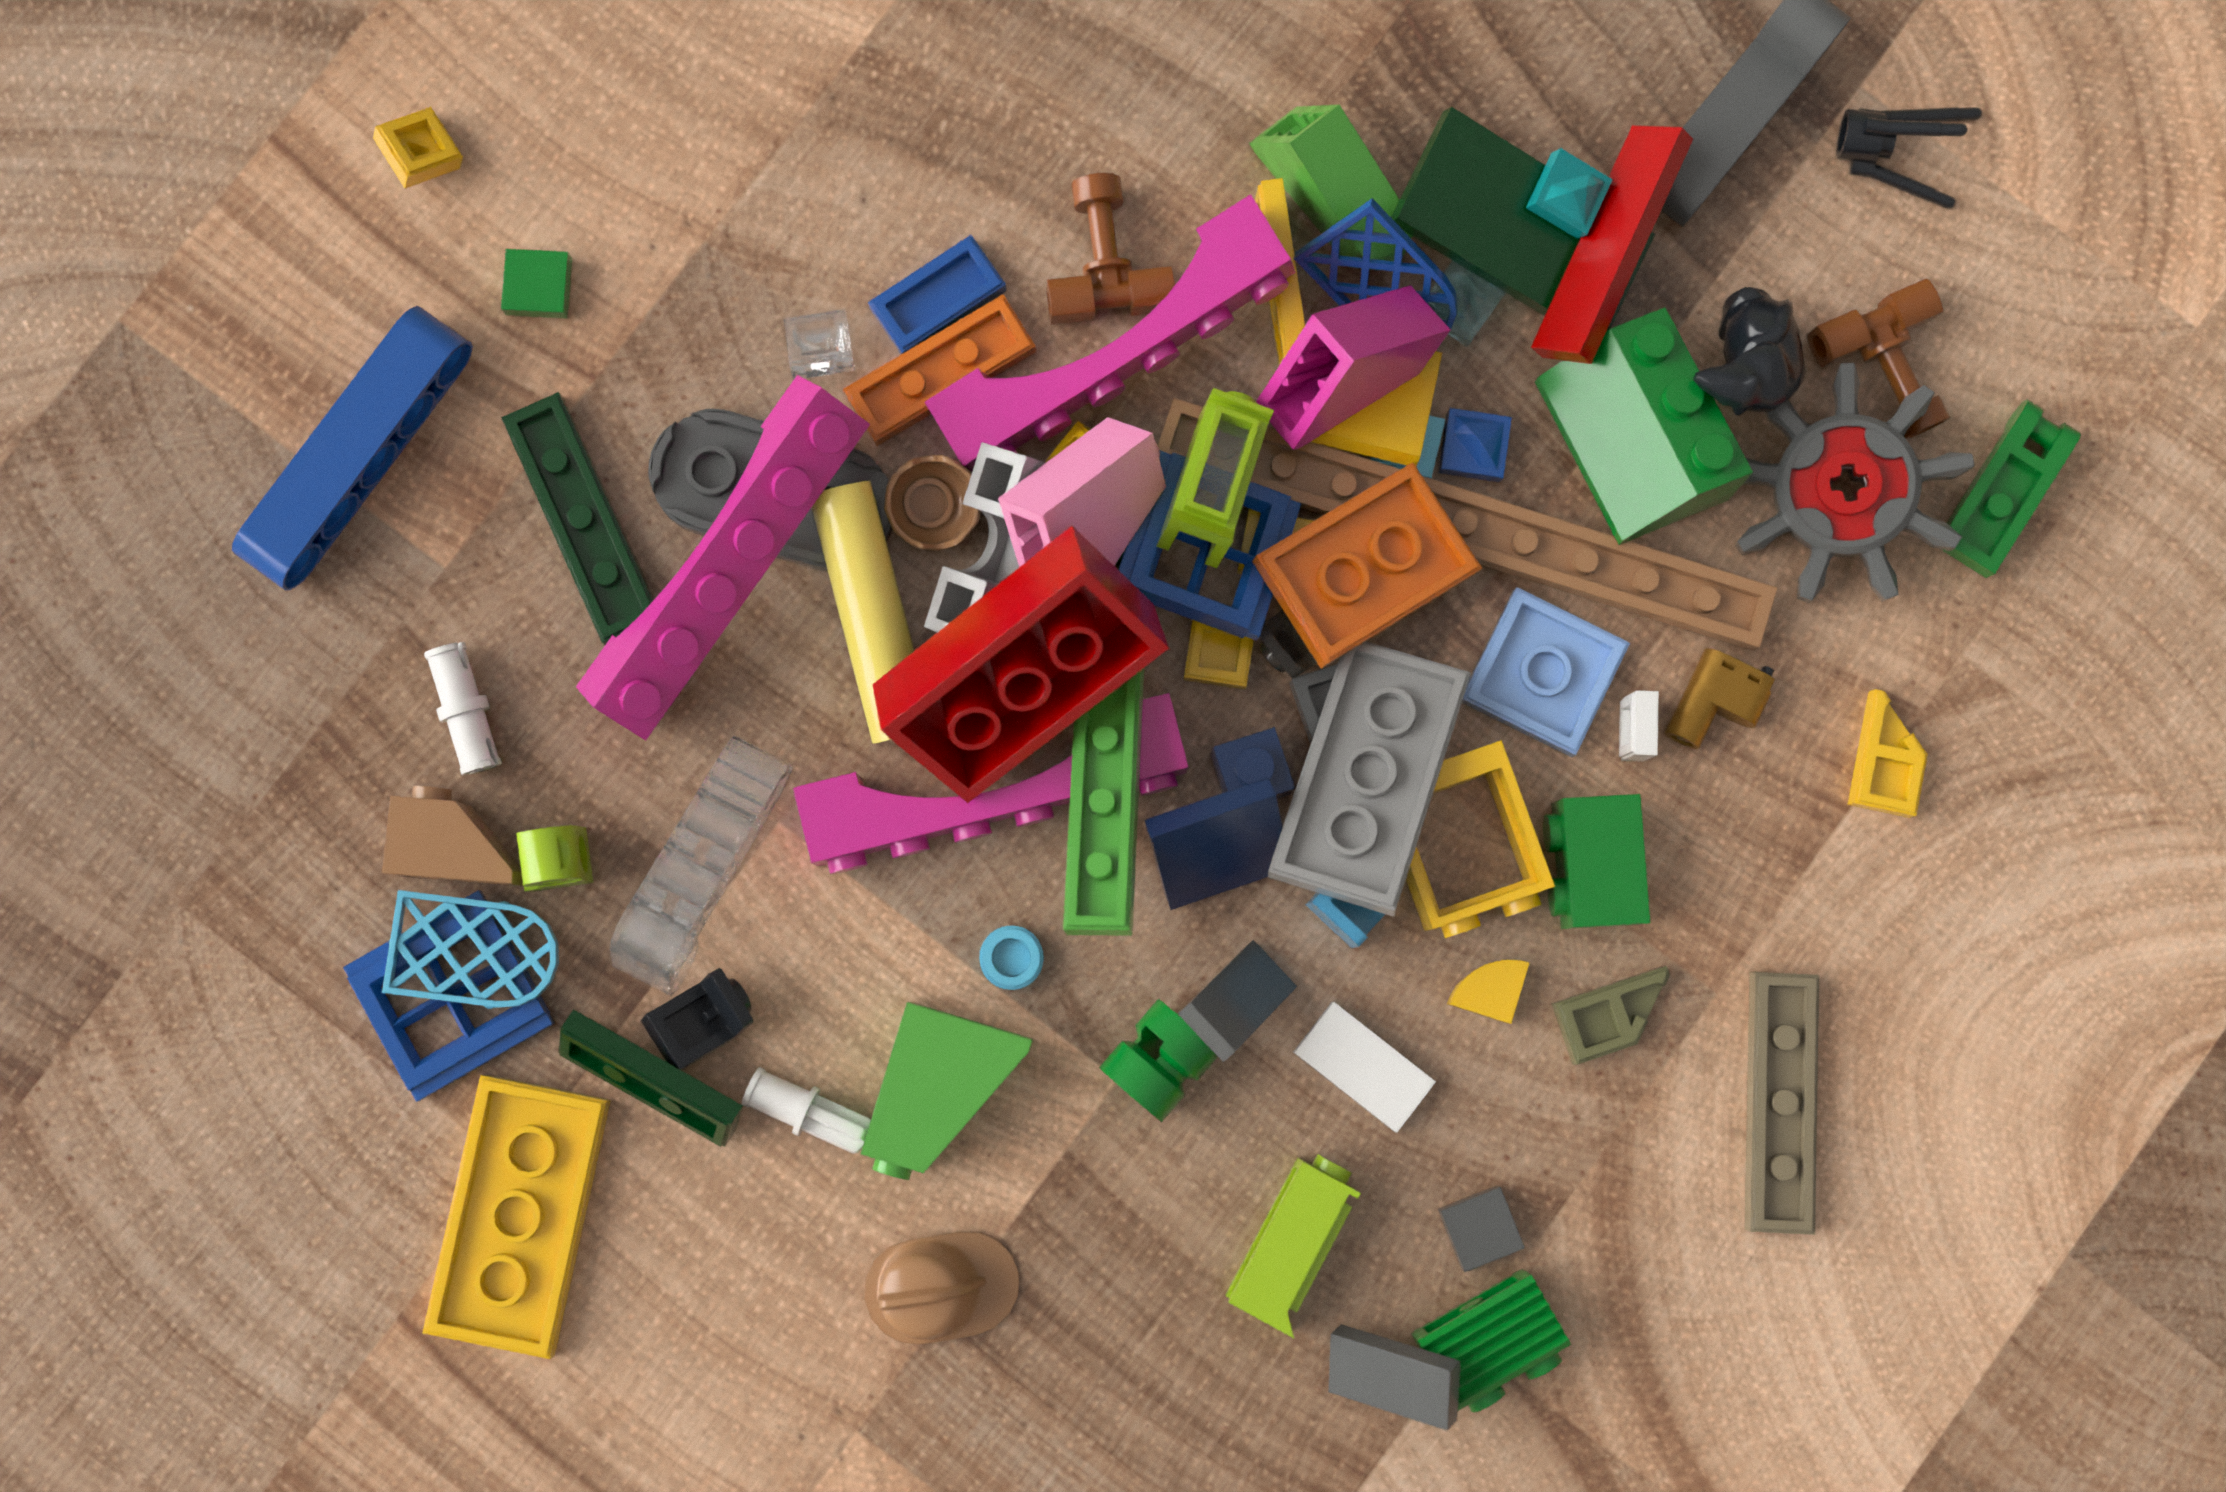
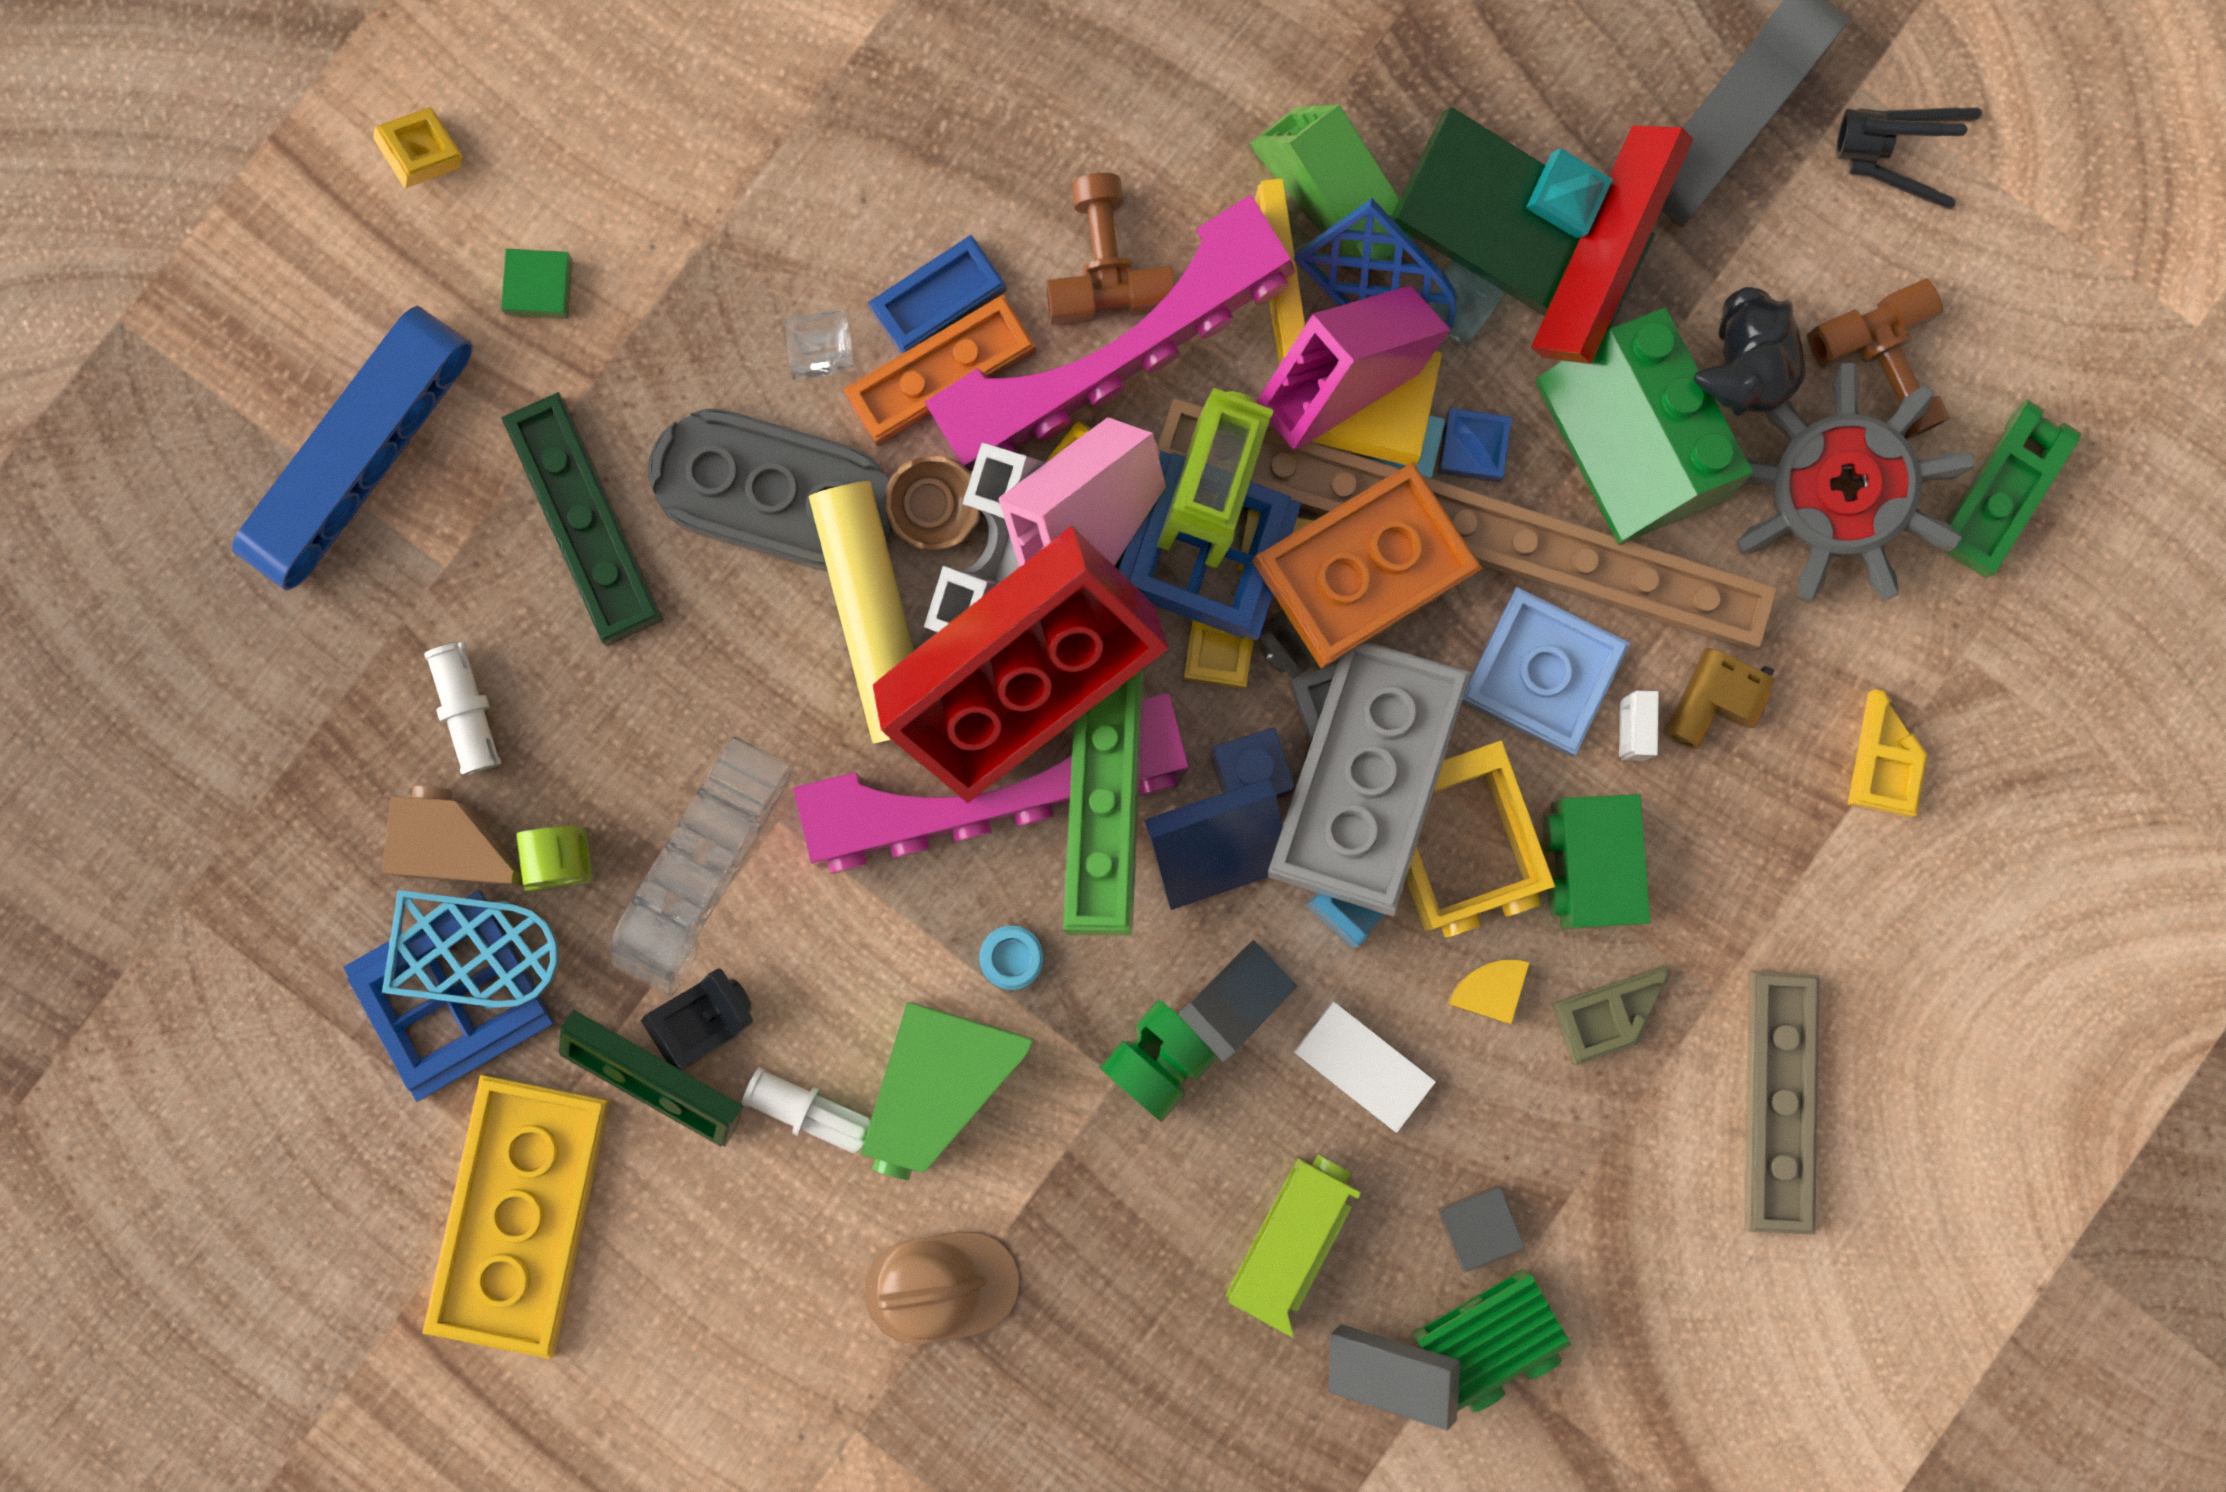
(659, 652): dark pink arch -> none

